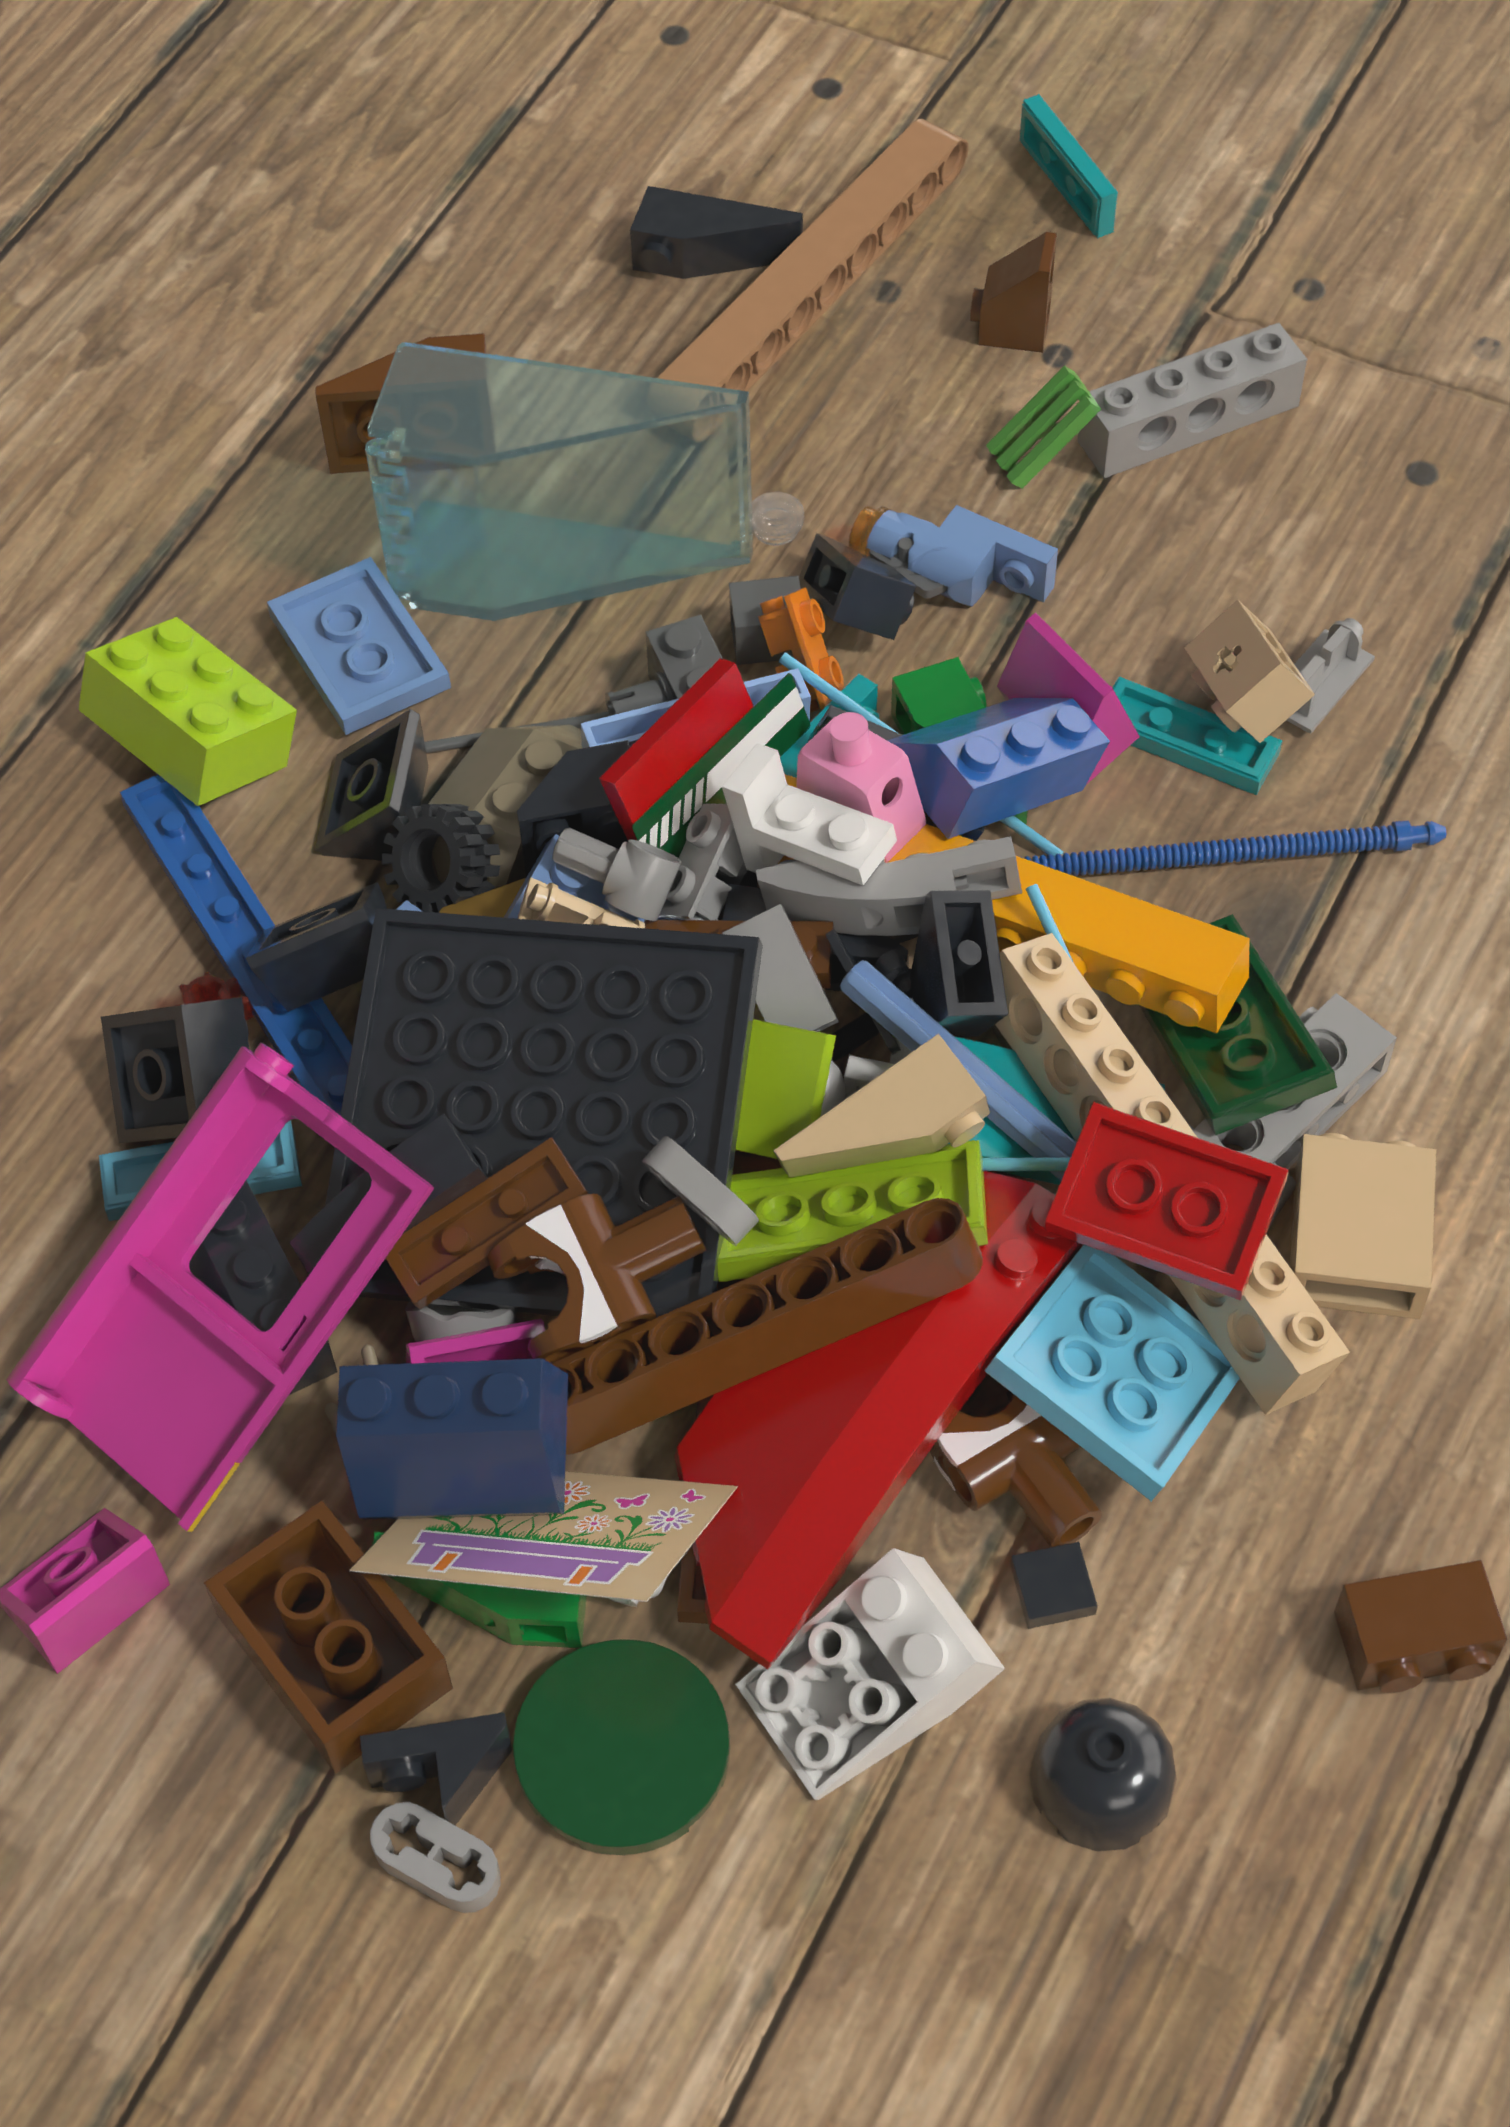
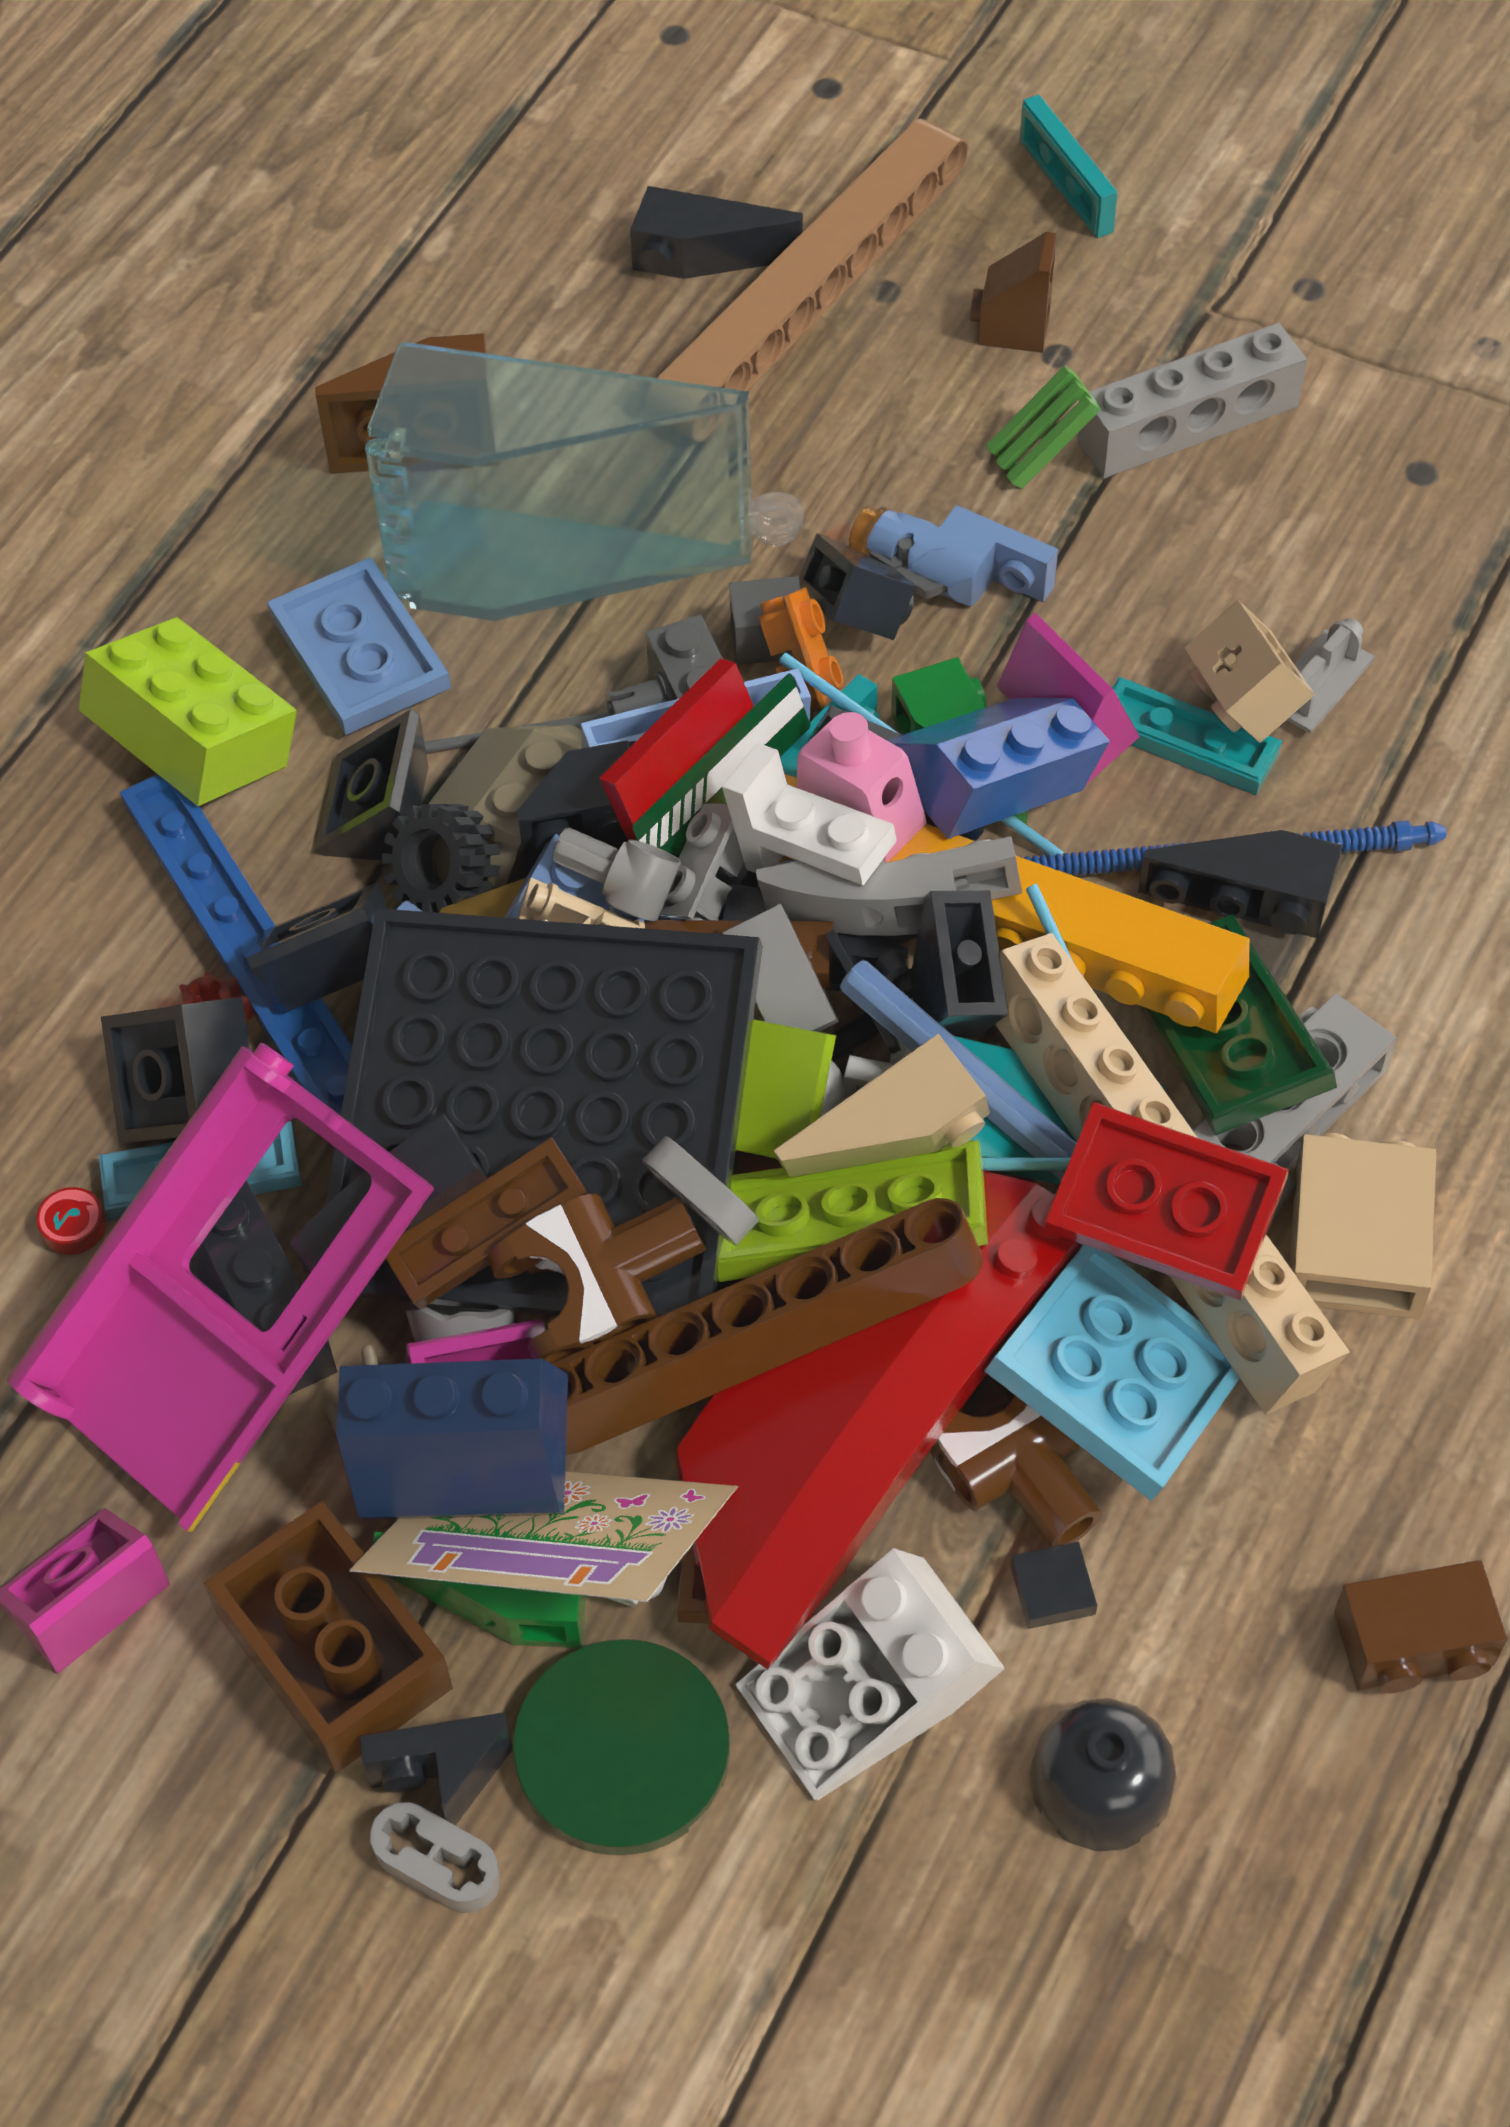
(71, 1220): none -> red tile
(1256, 877): none -> black slope

